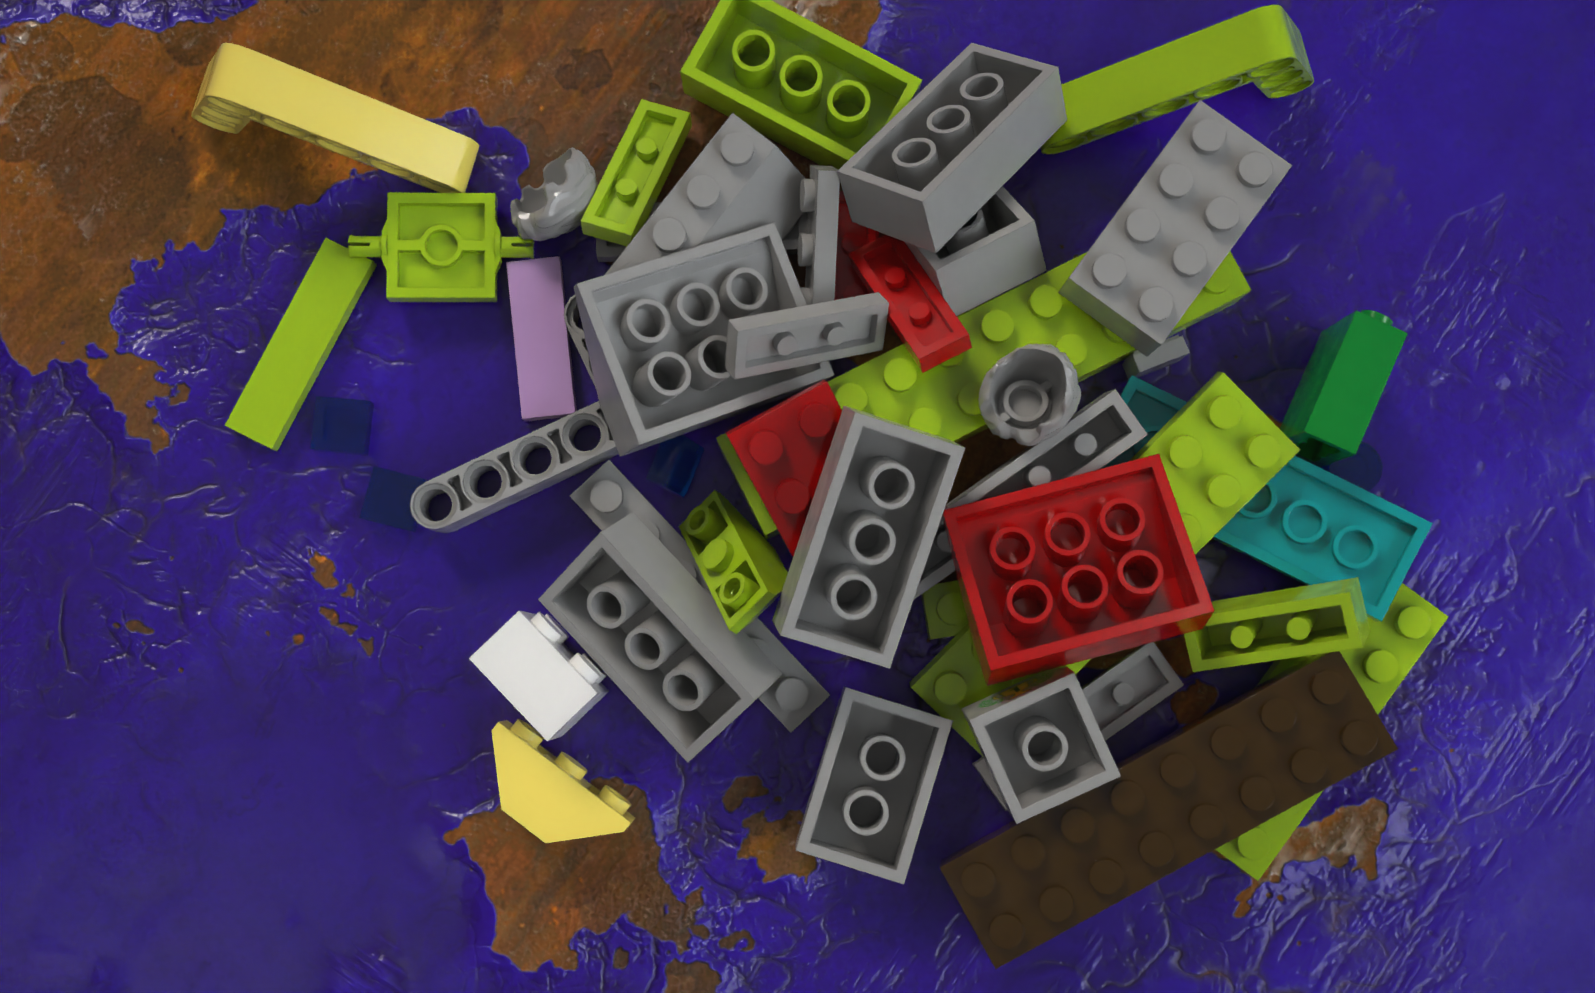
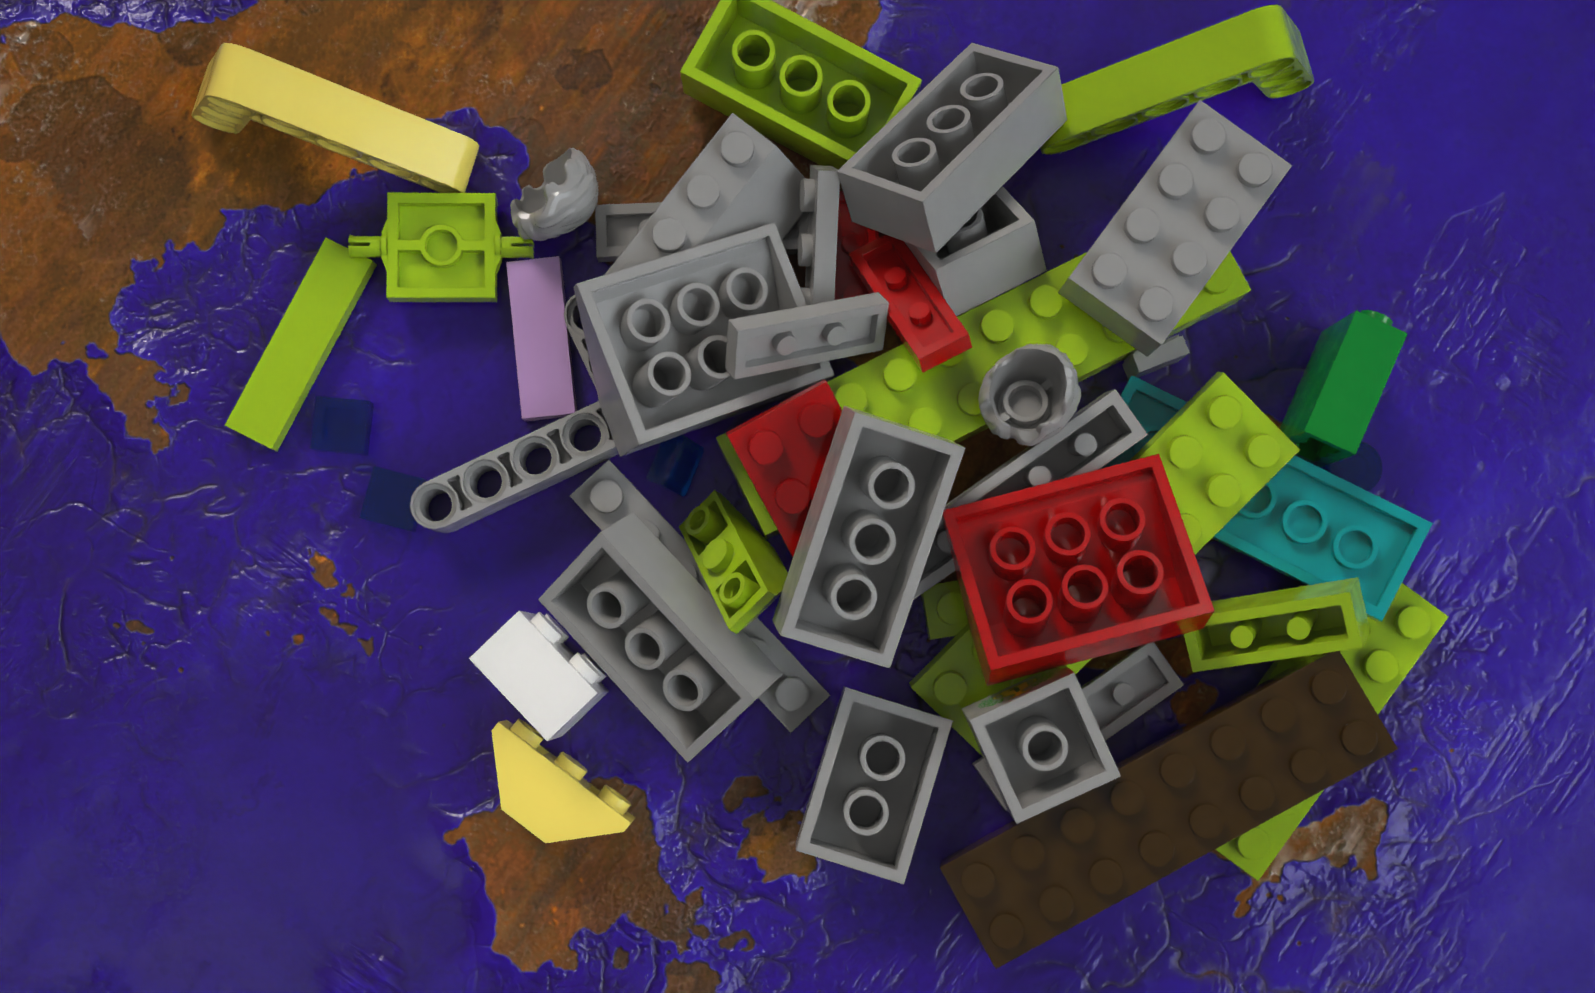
(636, 173): lime plate -> none

